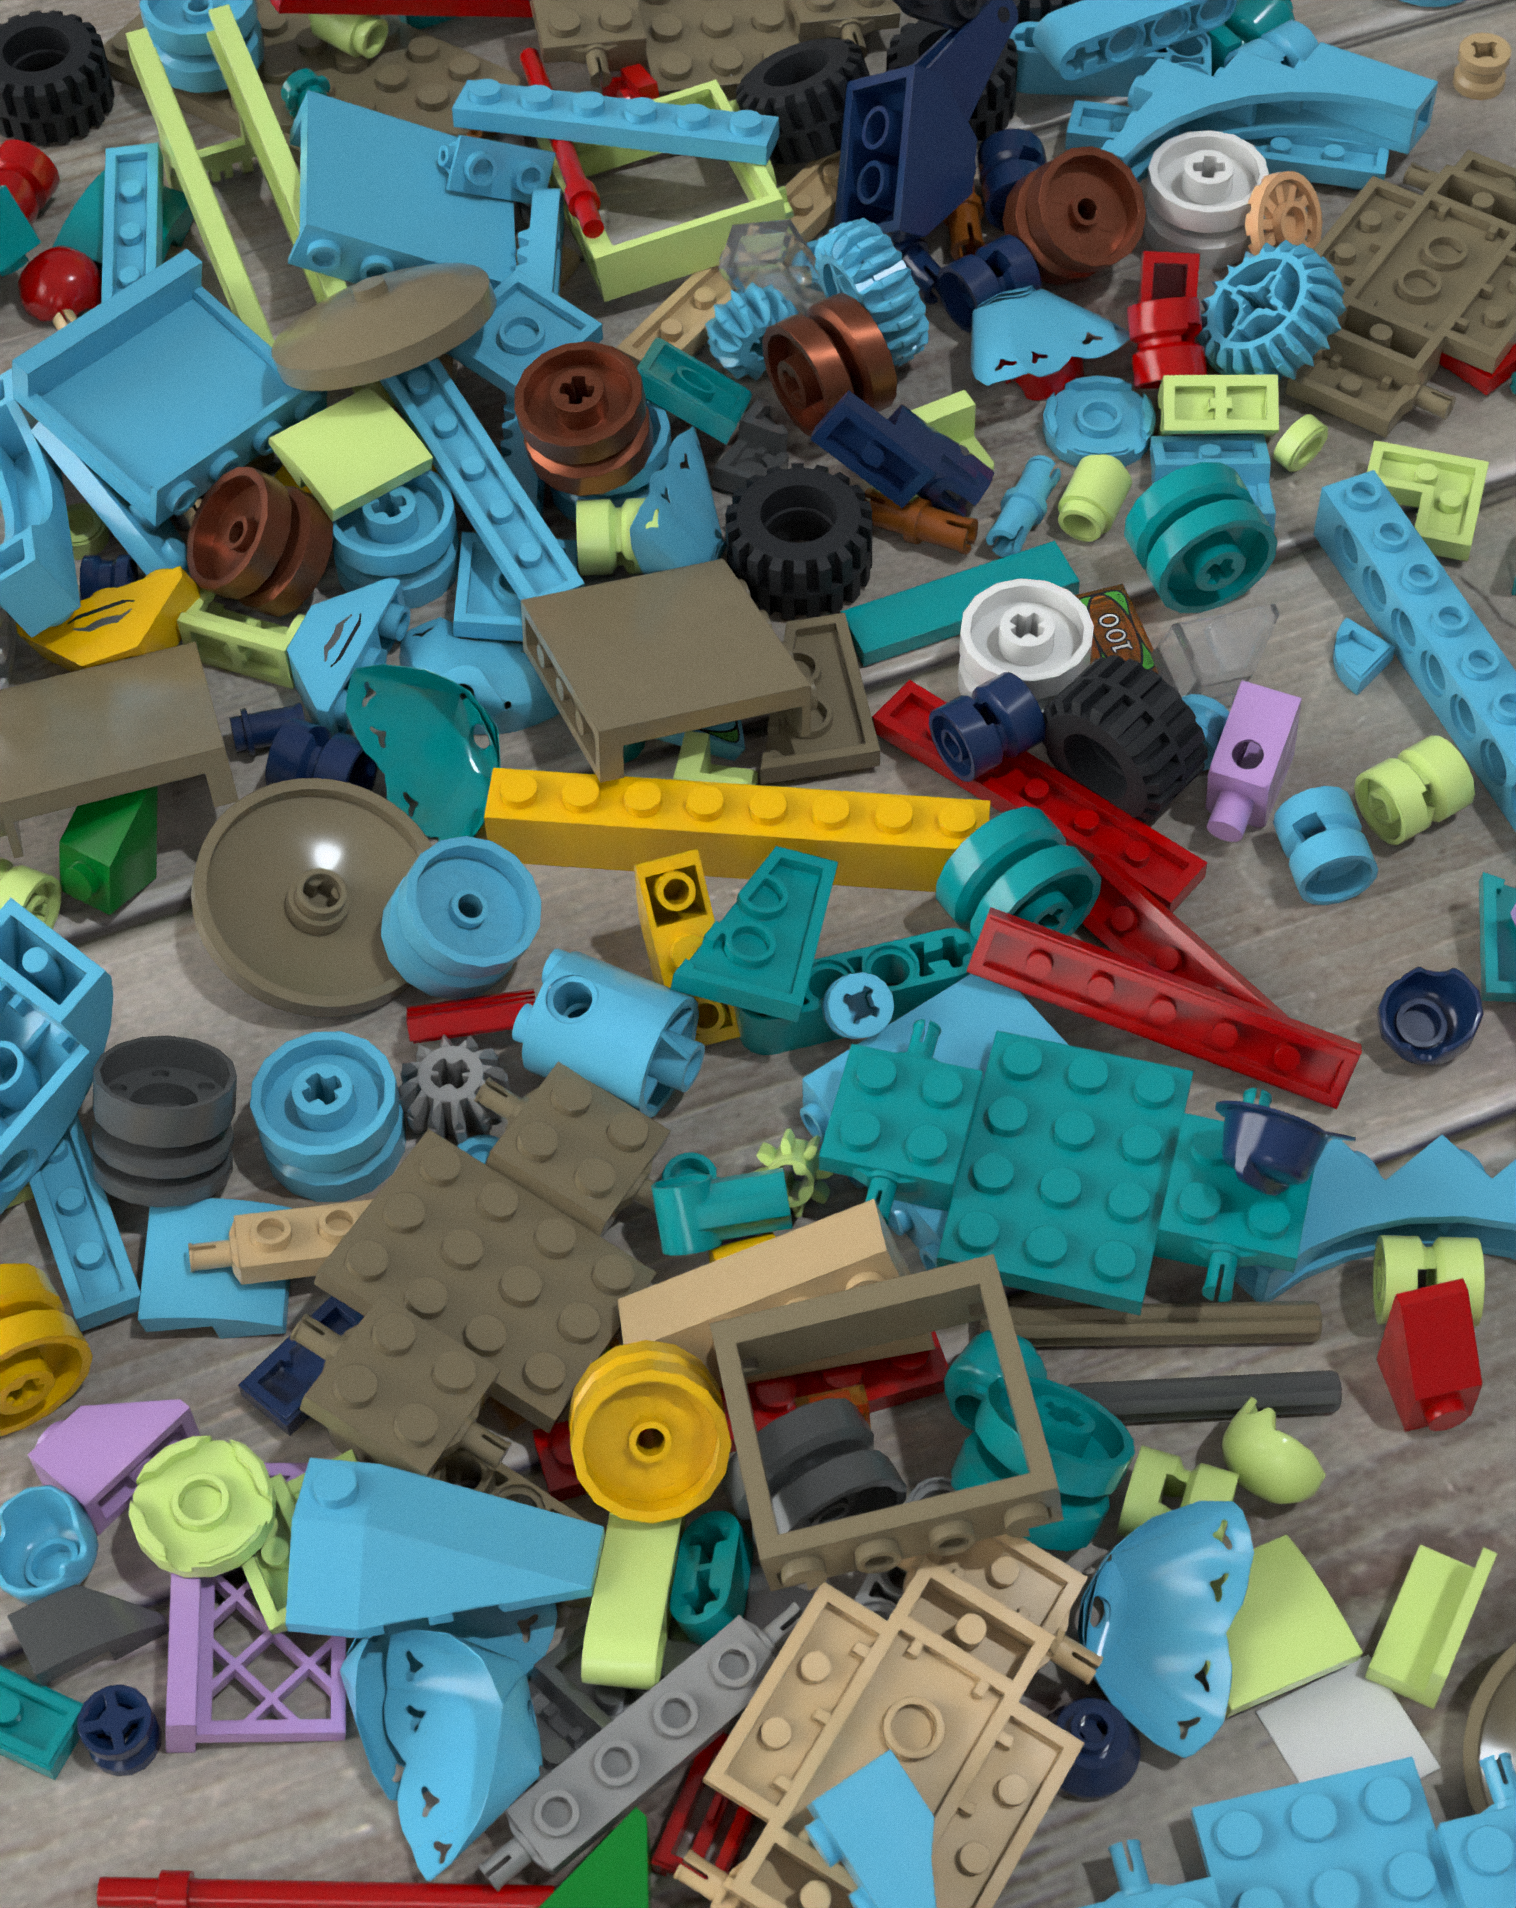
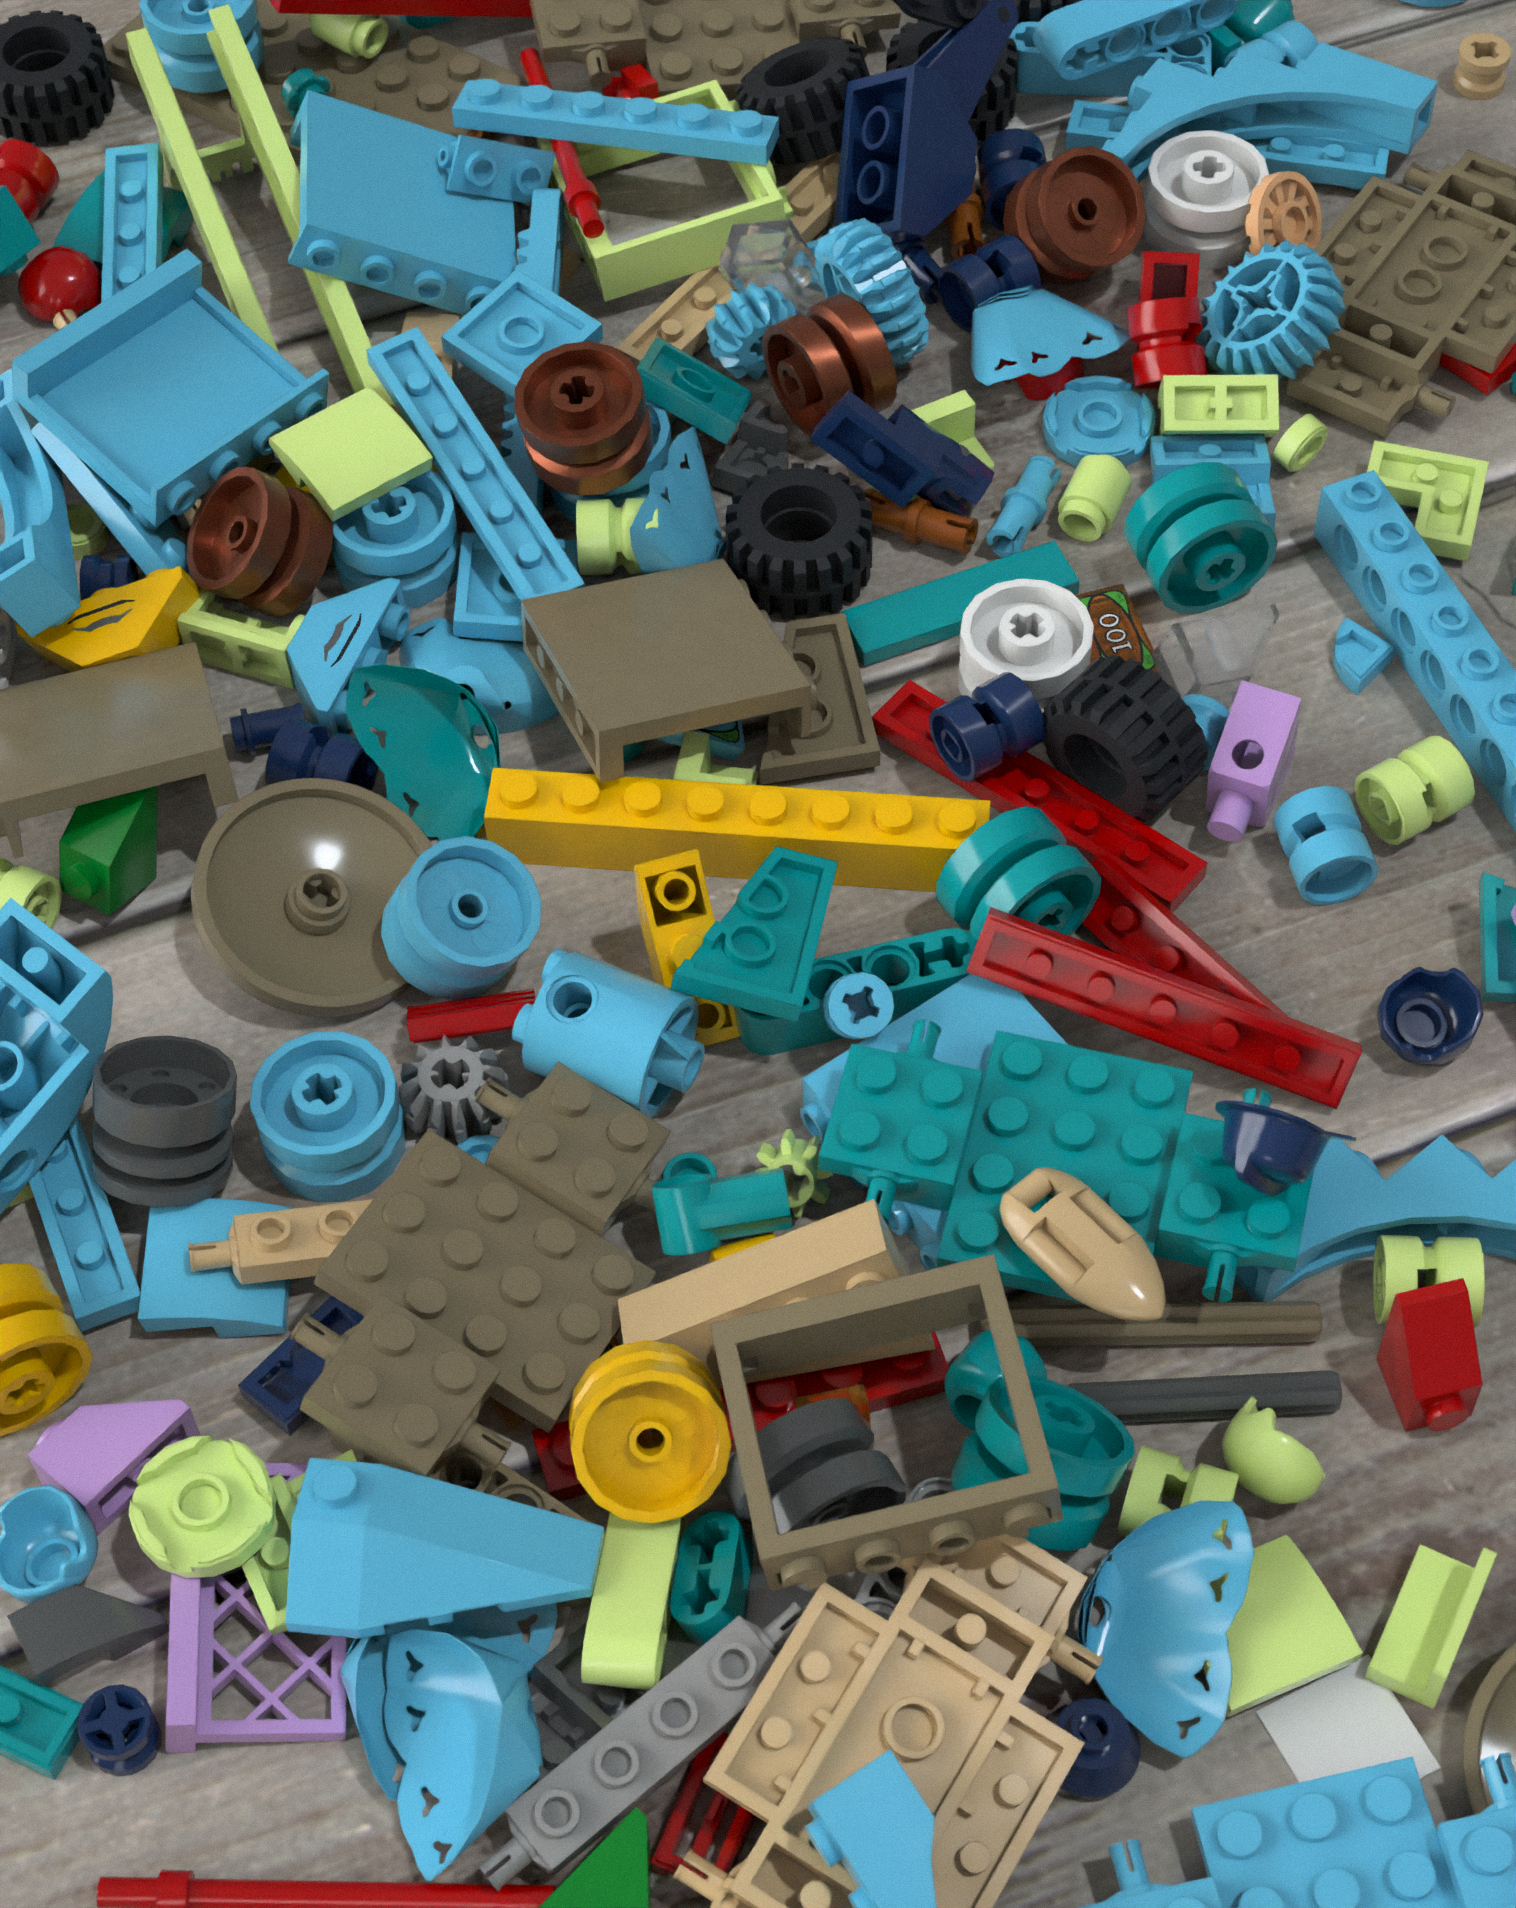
(384, 326): dark tan dish -> none
(1084, 1245): none -> tan piece

